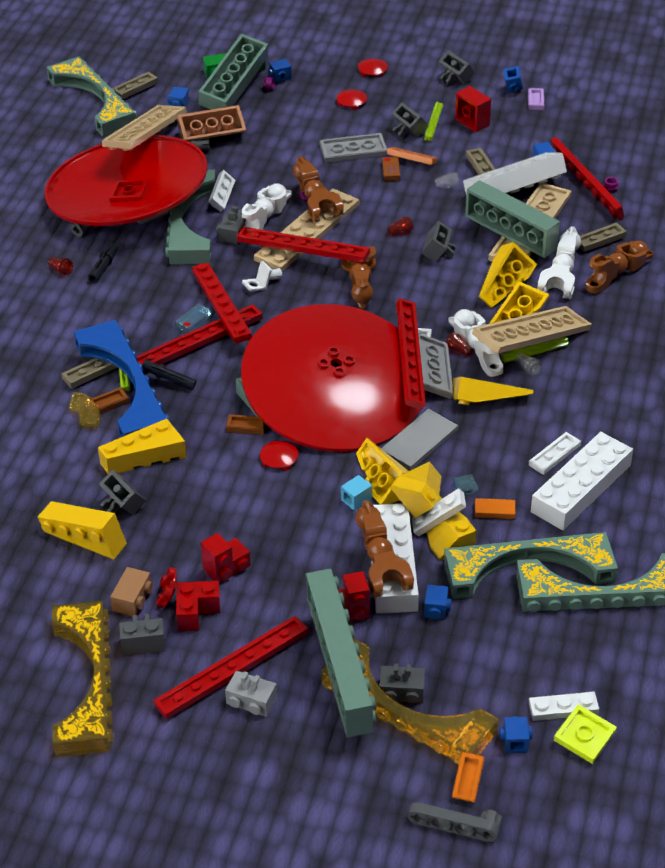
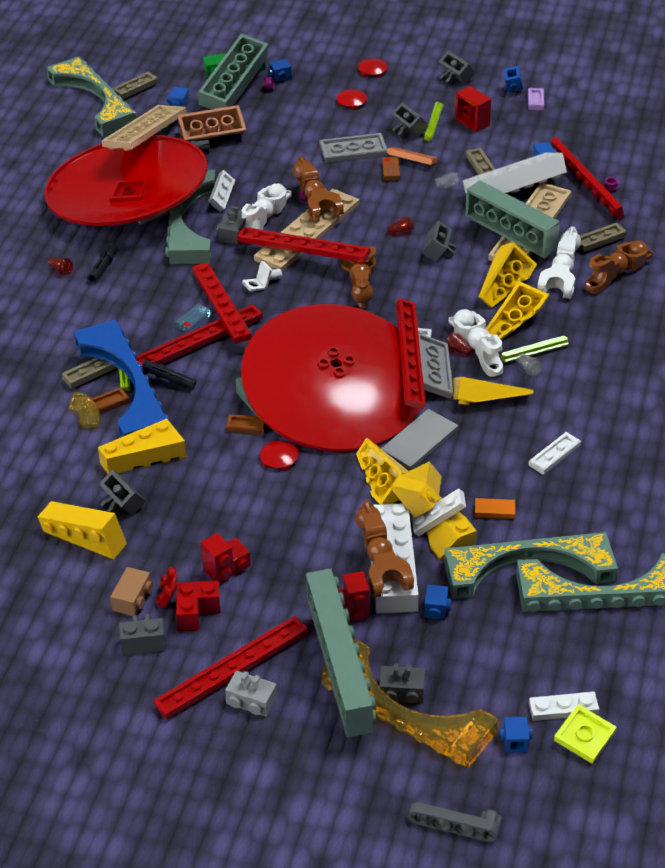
(79, 229): dark grey bush -> none
(88, 725): clear yellow arch -> none
(355, 492): medium azure brick -> none
(466, 484): clear light blue tile -> none
(468, 777): orange tile -> none
(531, 329): tan plate -> none
(581, 480): white brick -> none

